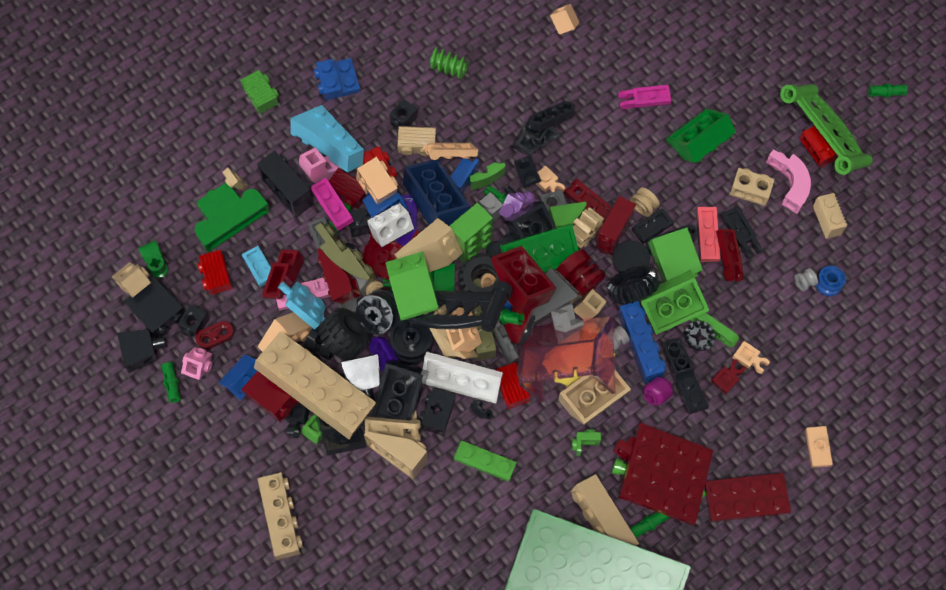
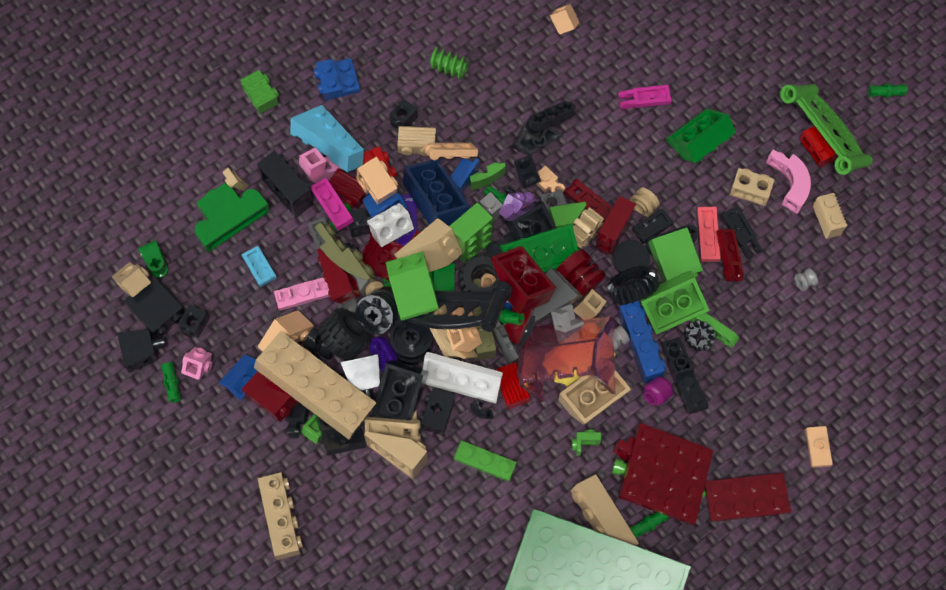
(214, 334): dark red plate -> none
(215, 272): red brick -> none
(283, 271): dark red slope -> none
(304, 303): medium azure plate -> none
(726, 378): dark red plate -> none
(748, 356): light nougat plate -> none
(834, 274): blue wheel -> none

